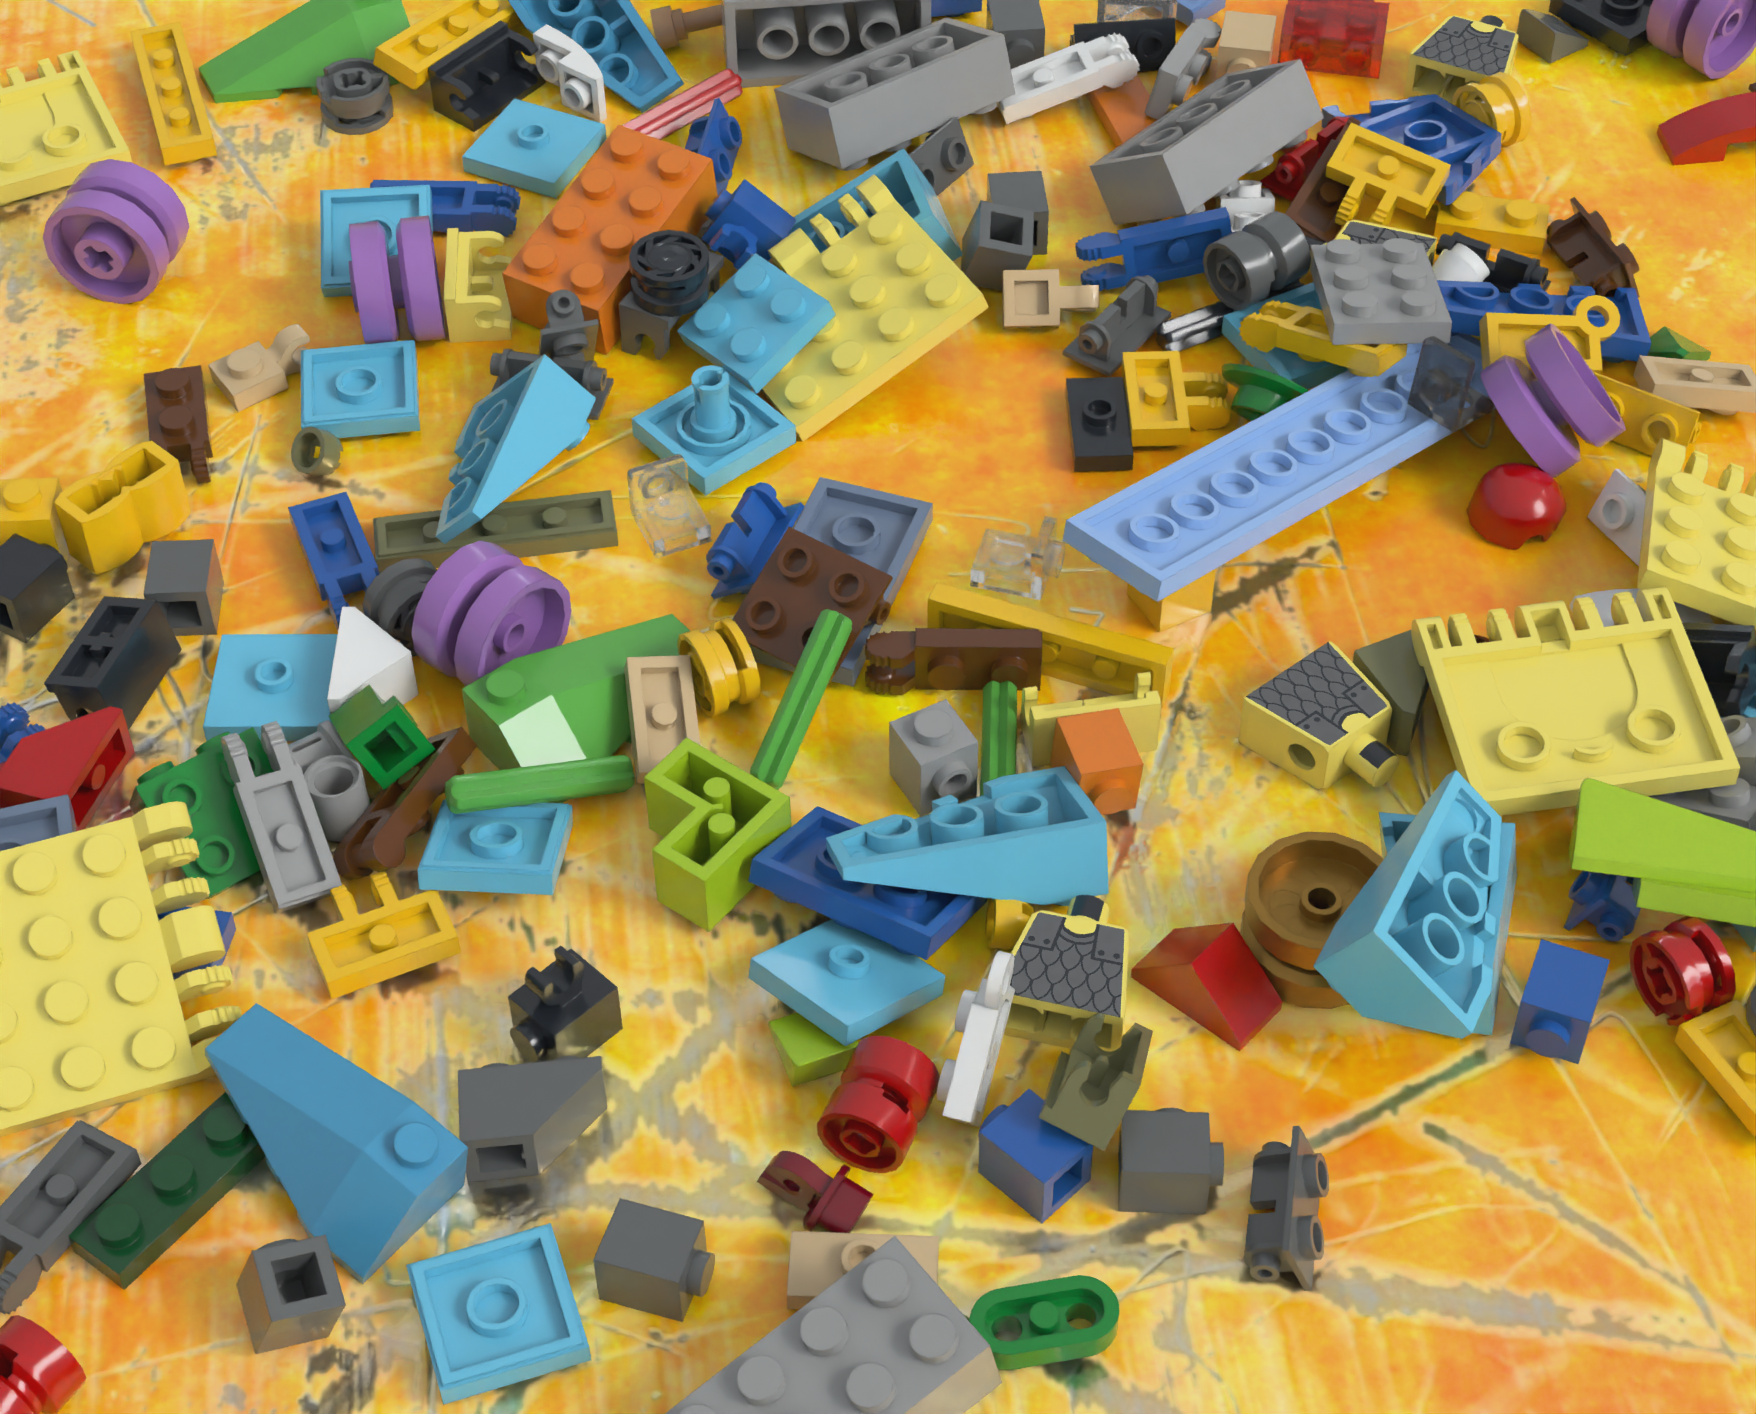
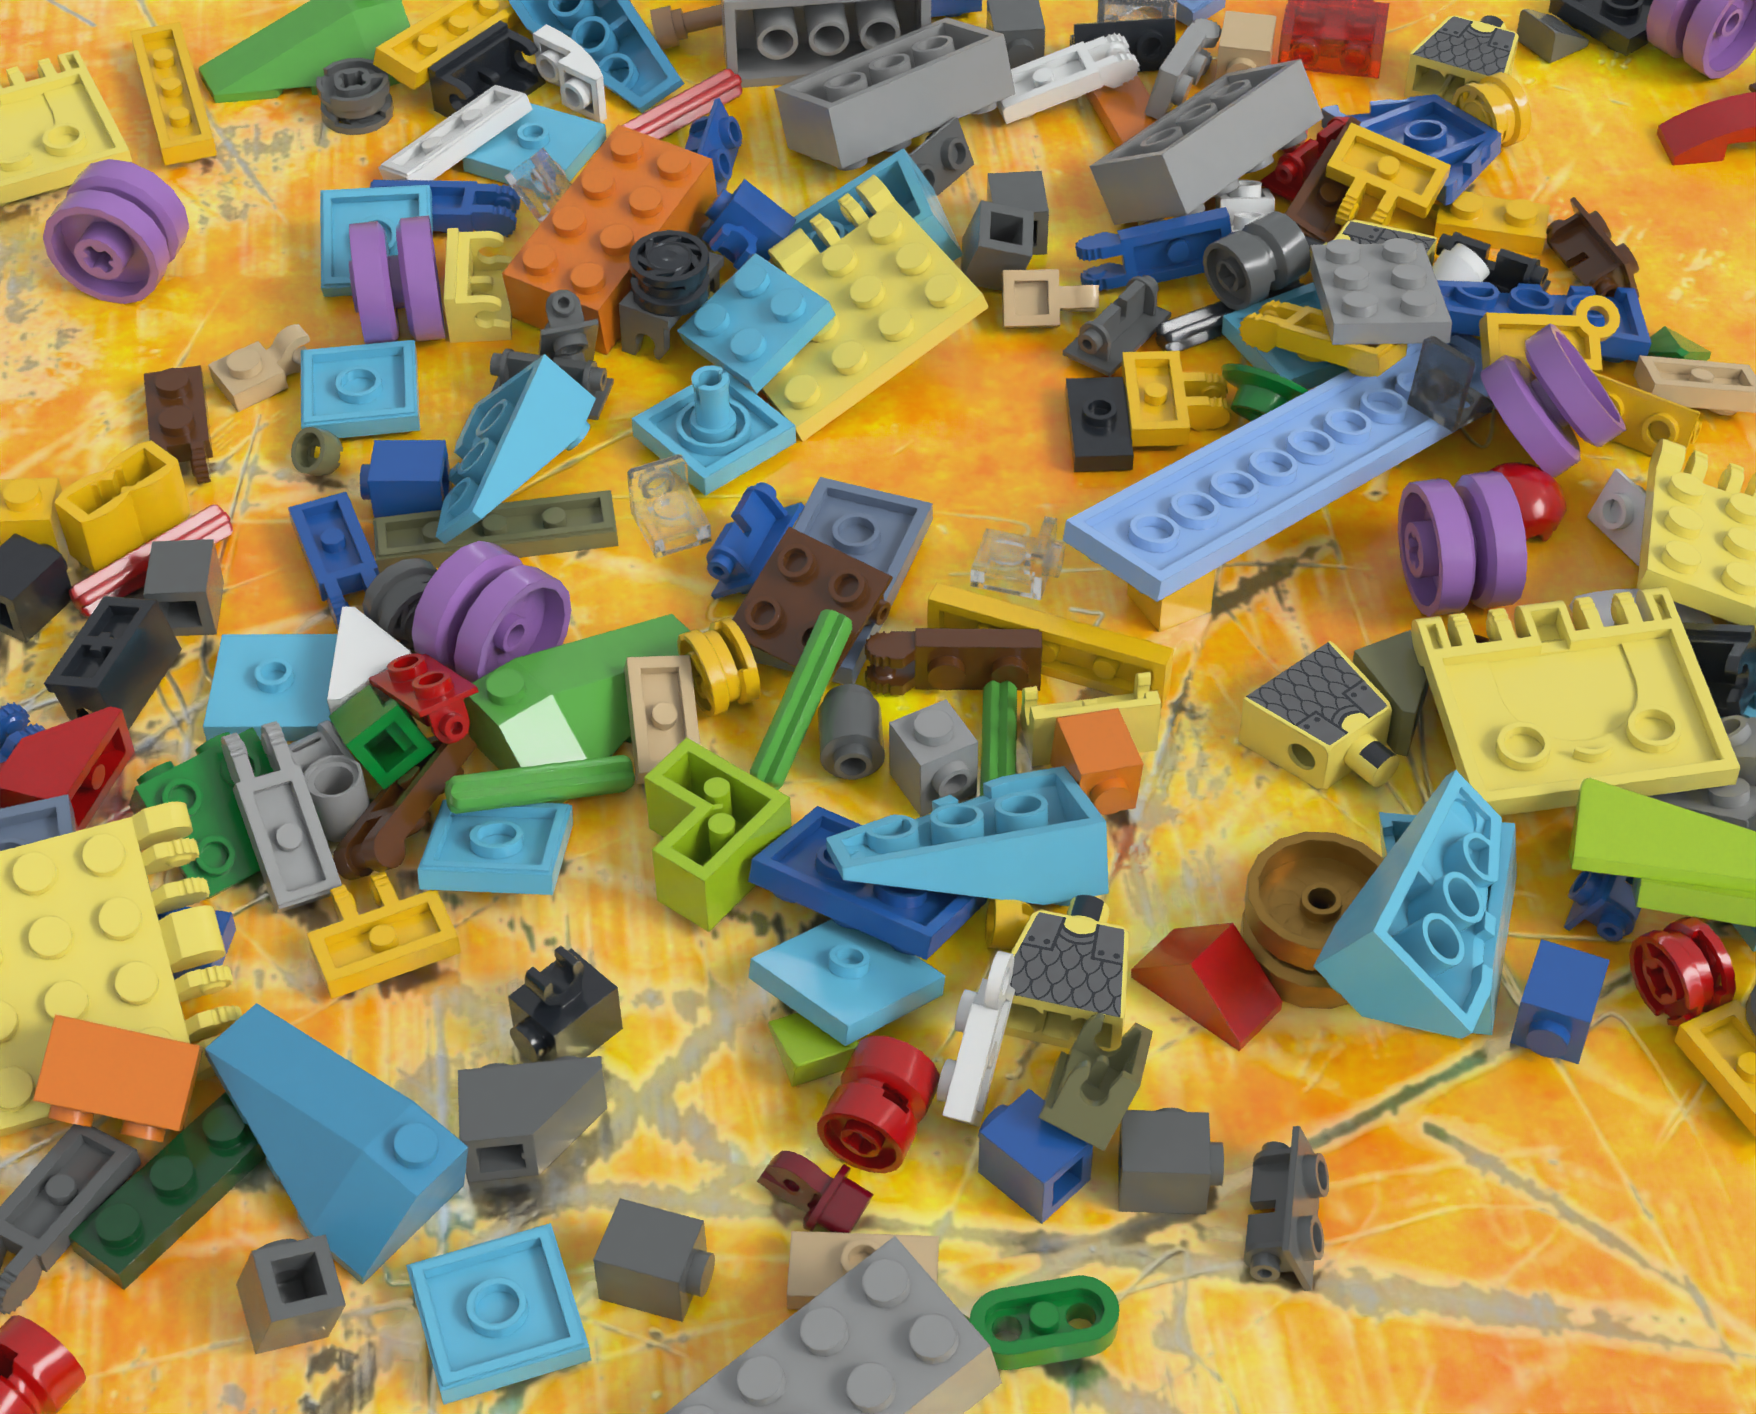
(118, 1076): none -> orange brick
(130, 571): none -> axle
(406, 477): none -> blue brick
(429, 694): none -> red hinge
(457, 135): none -> white tile
(539, 183): none -> clear bracket
(850, 732): none -> dark grey brick
(1462, 543): none -> medium lavender wheel

